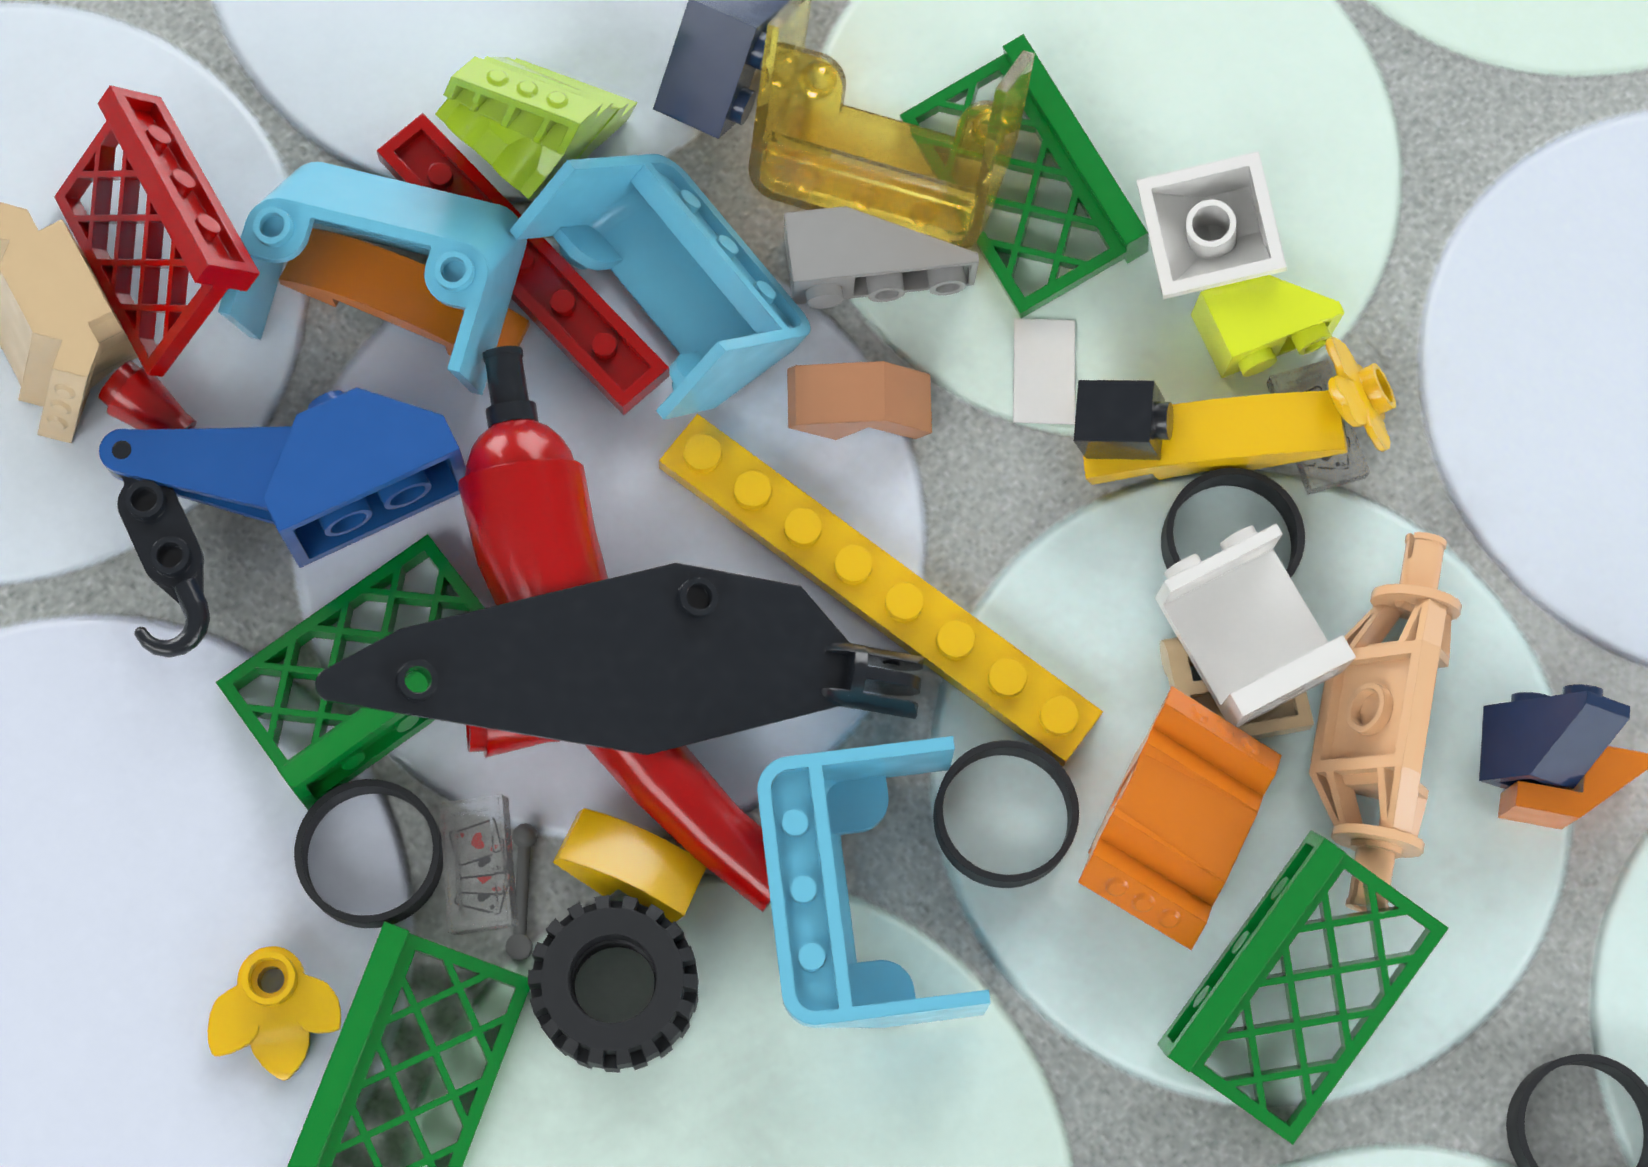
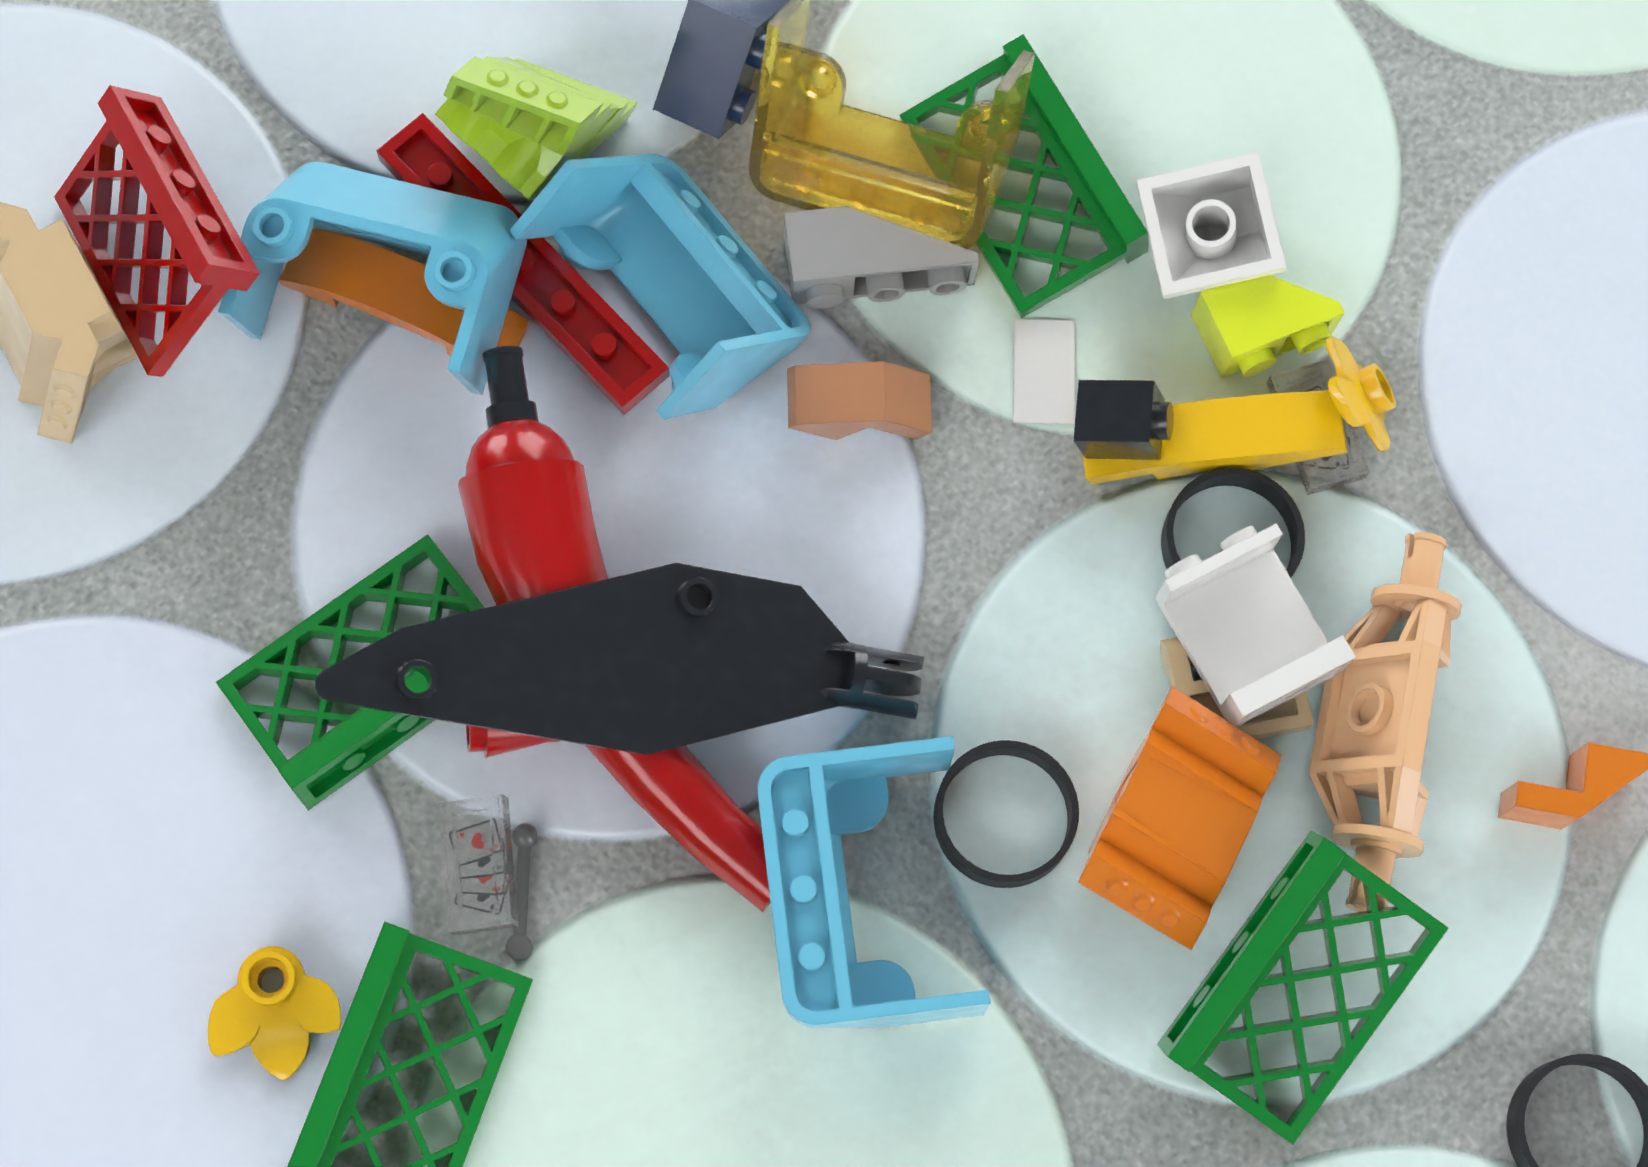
(142, 400): red cone -> none
(323, 482): blue slope -> none
(326, 804): black tyre -> none
(603, 927): black tyre -> none
(622, 856): yellow slope -> none
(880, 589): yellow plate -> none
(1548, 736): dark blue slope -> none

